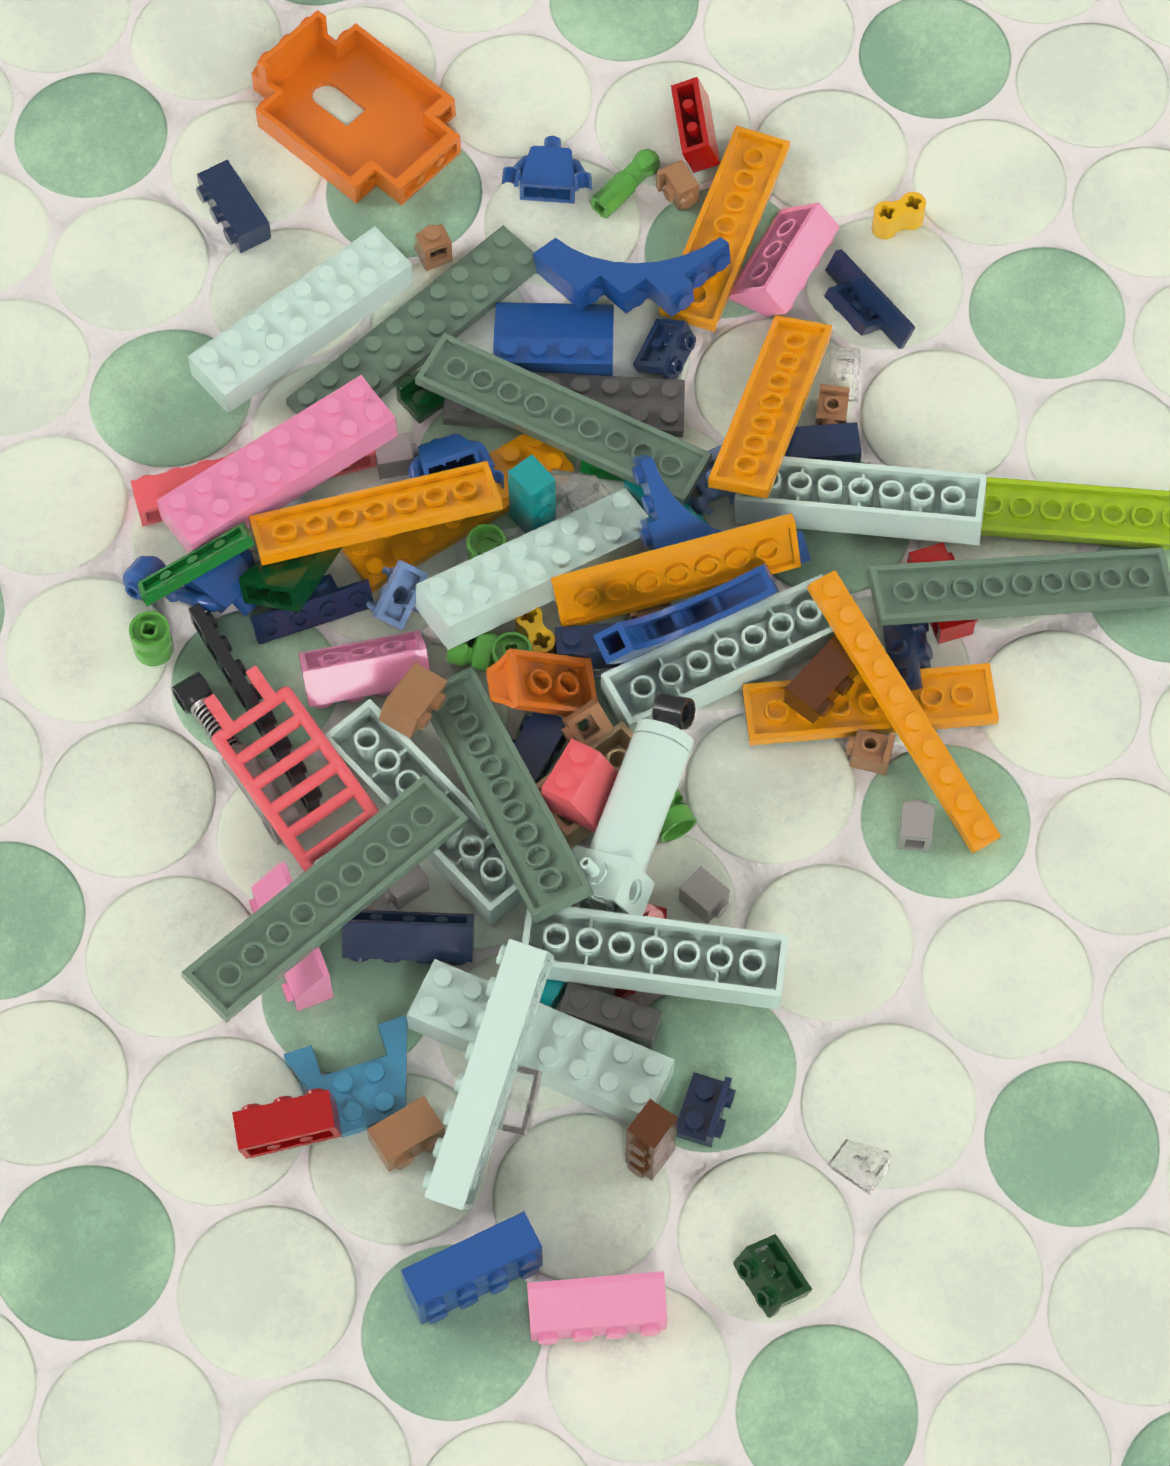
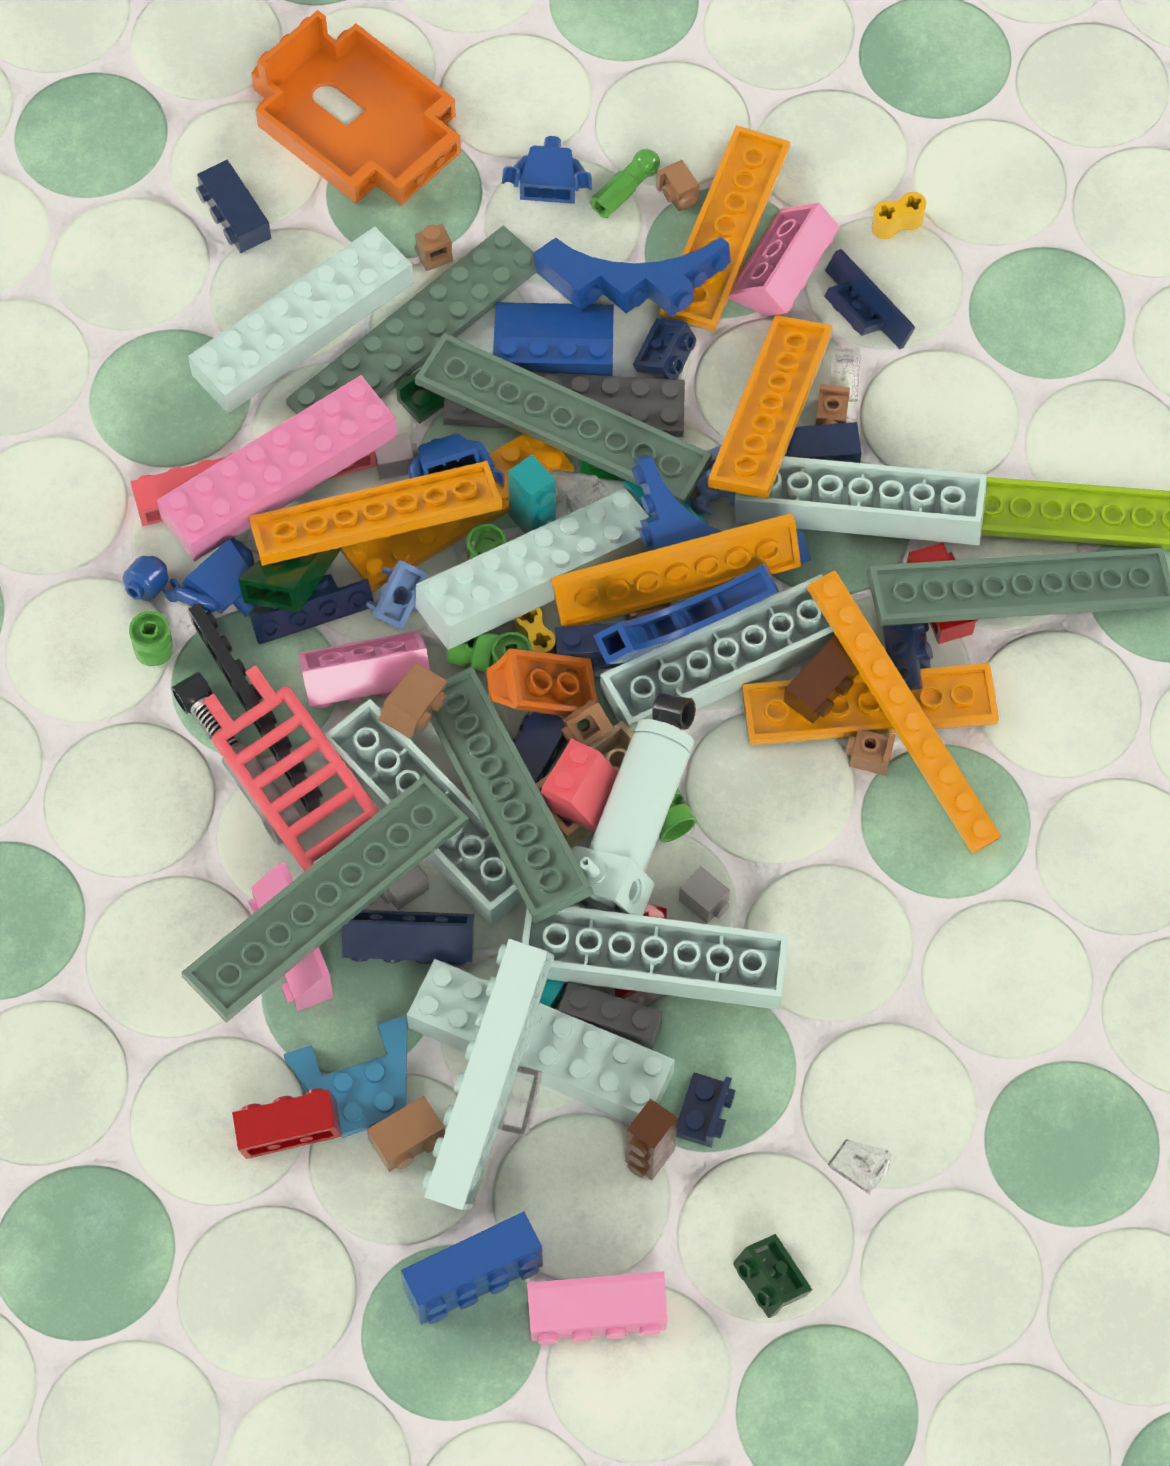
(195, 564): green tile -> none
(695, 125): red brick -> none
(916, 825): light grey brick -> none

